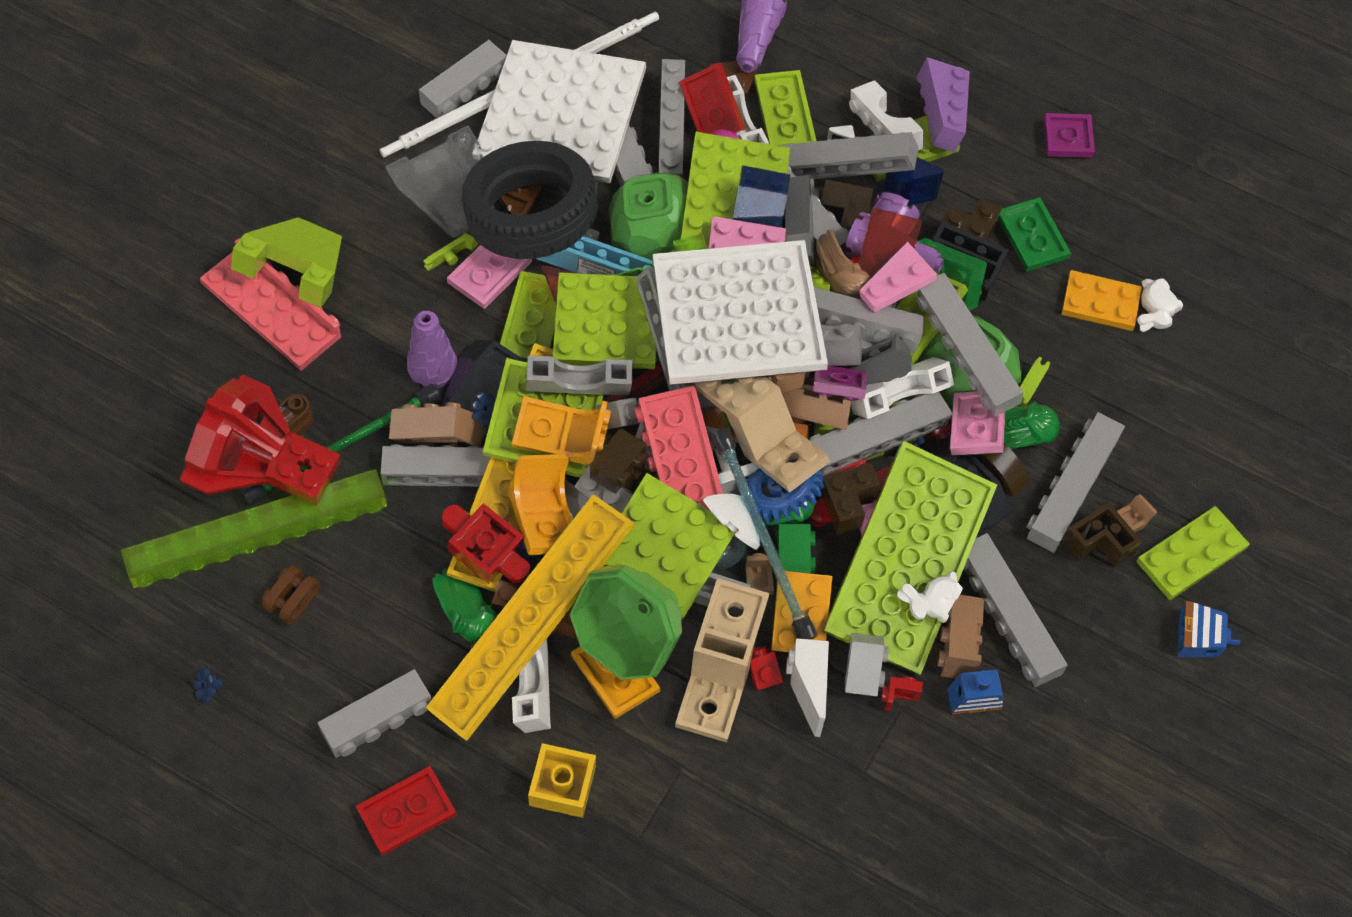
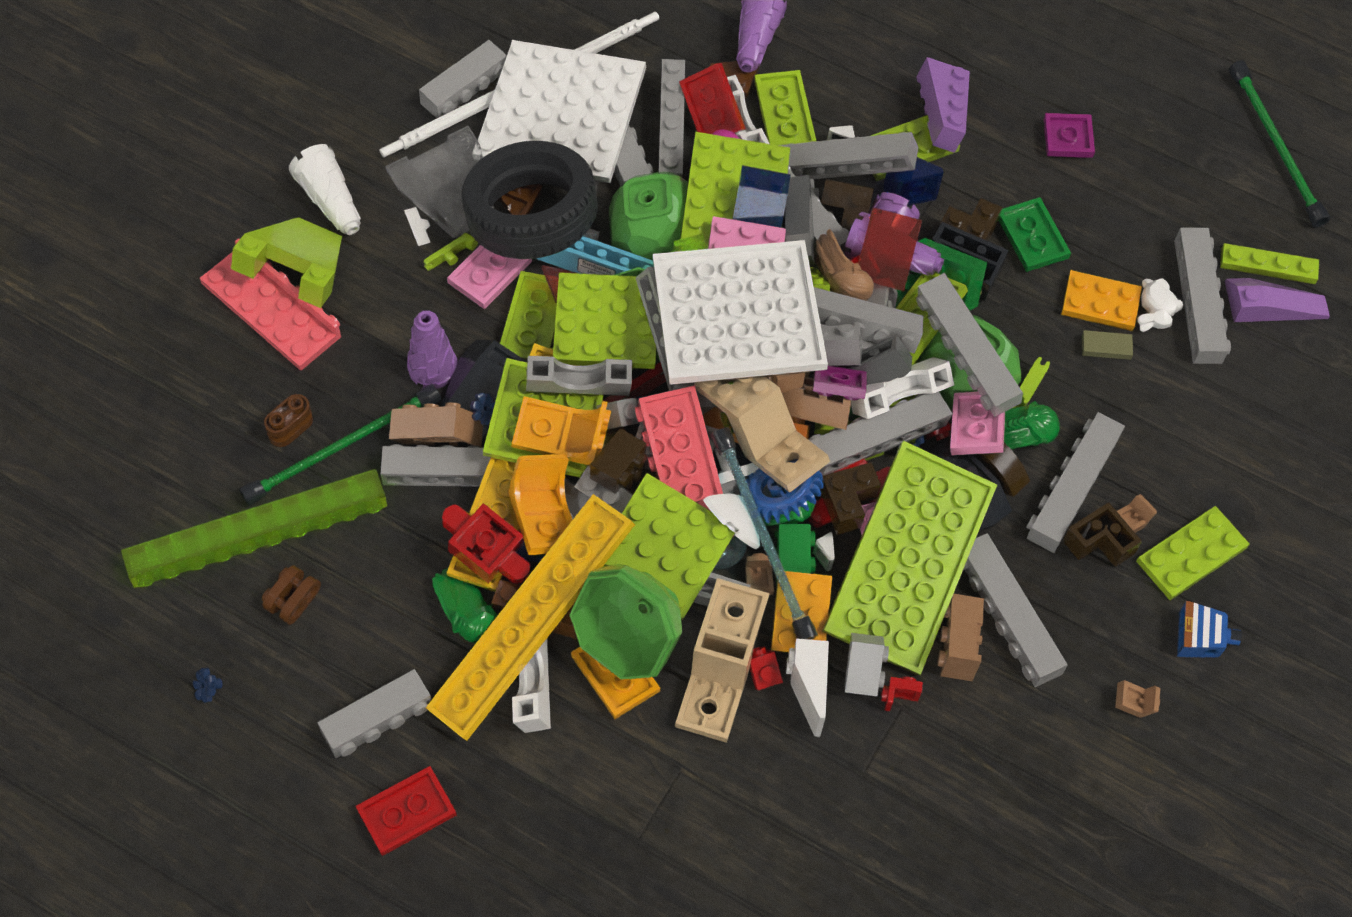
(238, 453): red plate -> none
(325, 185): none -> white cone
(418, 226): none -> white sticker
(562, 780): yellow brick -> none
(825, 551): none -> white slope
(870, 104): white arch -> none
(897, 279): bright pink wing -> none
(935, 599): white animal -> none
(978, 691): blue torso -> none
(1107, 345): none -> olive tile
(1136, 699): none -> medium nougat bracket
(1202, 296): none -> light grey brick
(1265, 301): none -> medium lavender wedge
(1269, 263): none -> lime plate
(1316, 211): none -> green hose

